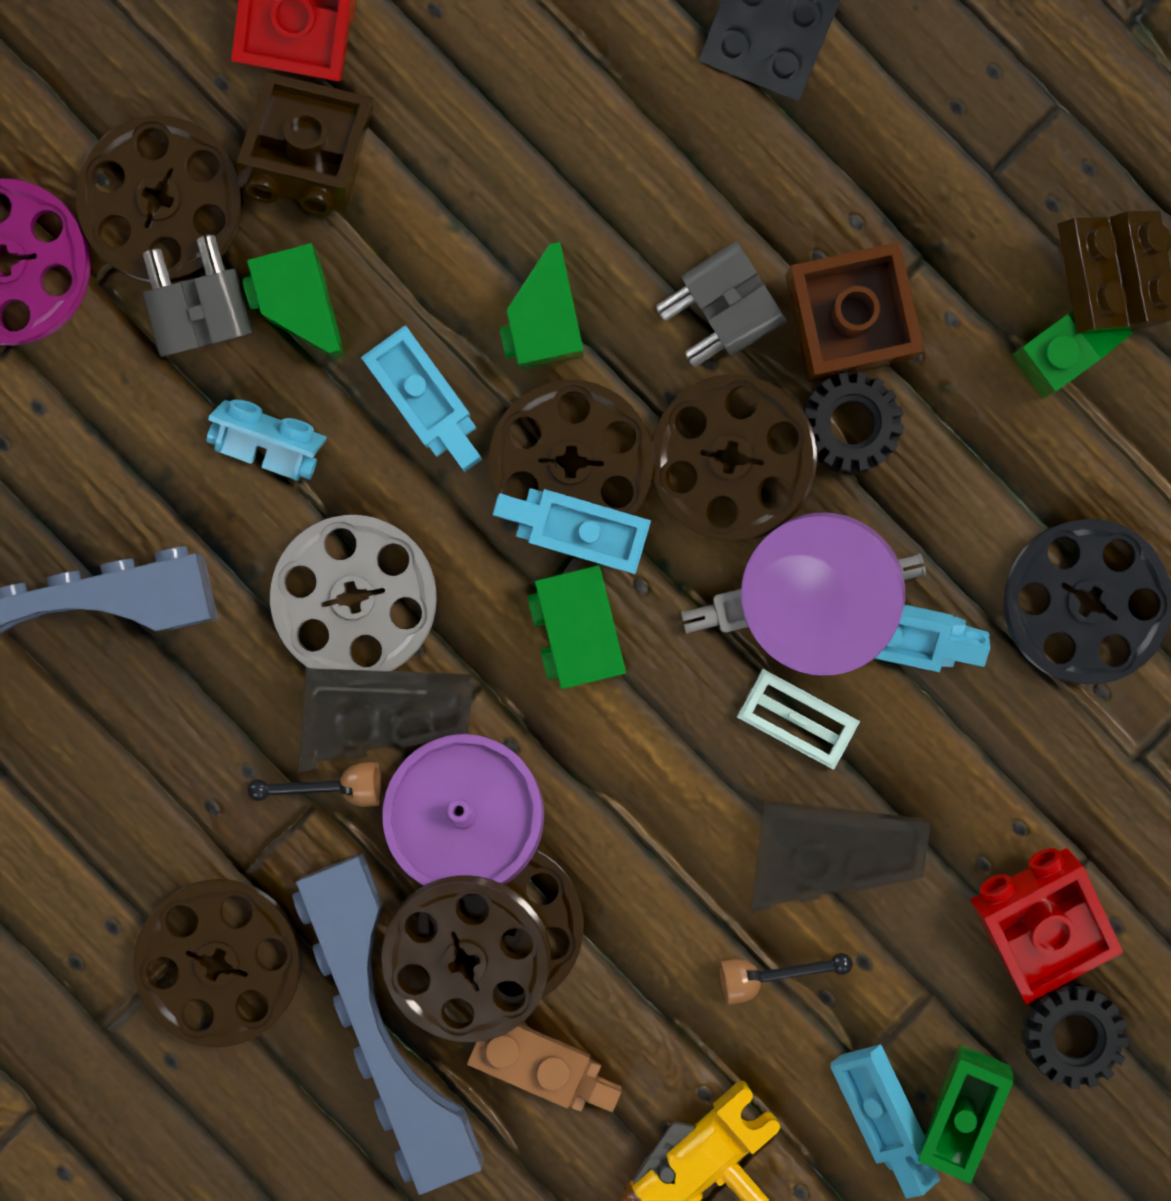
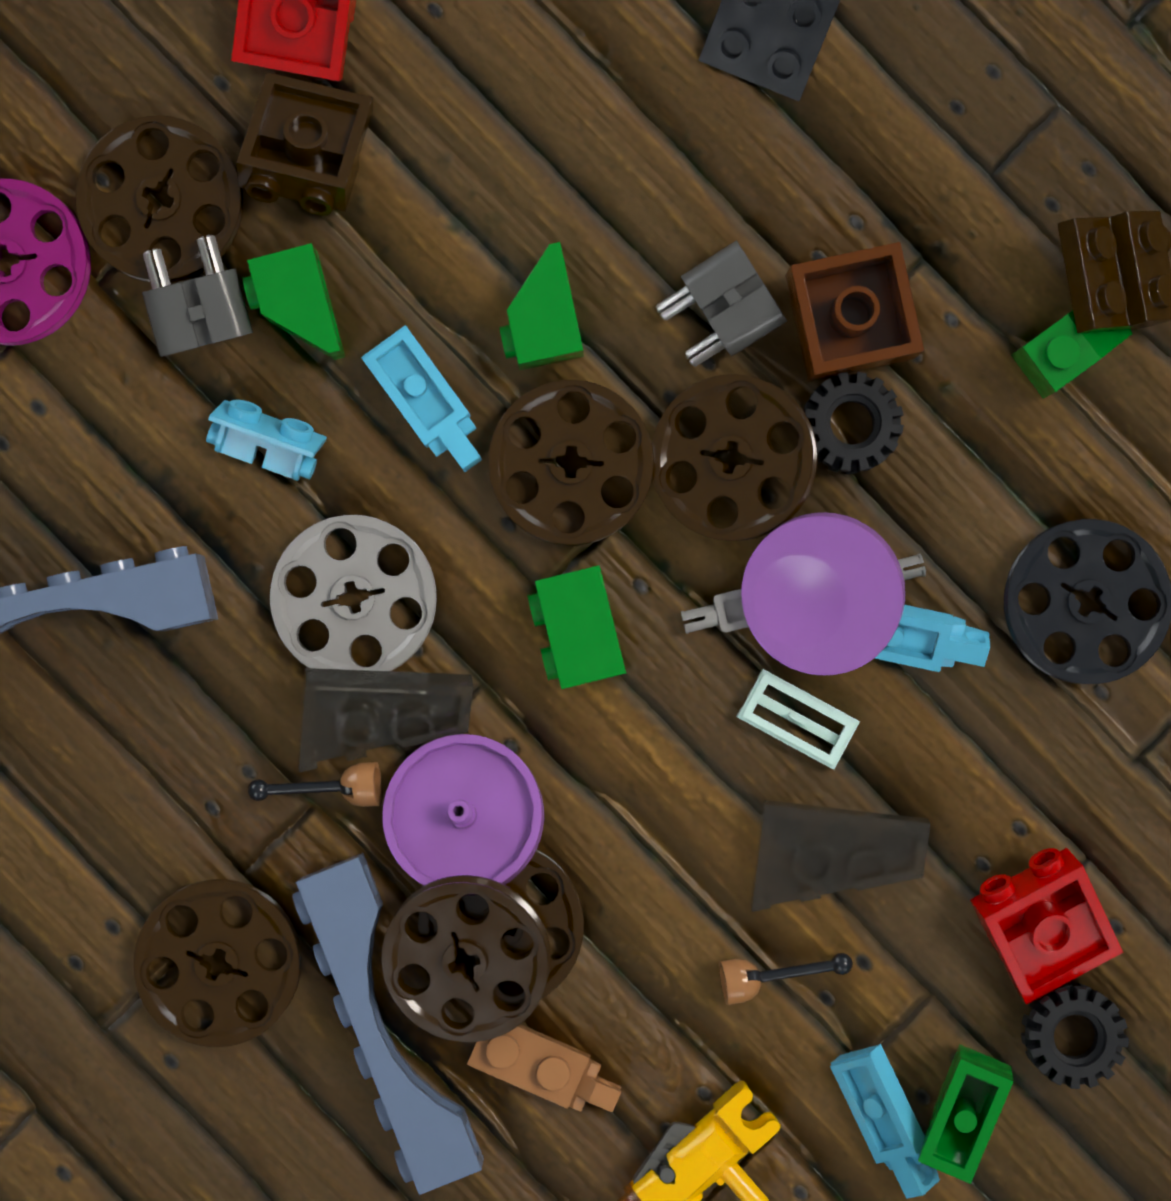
(577, 528): medium azure hinge -> none

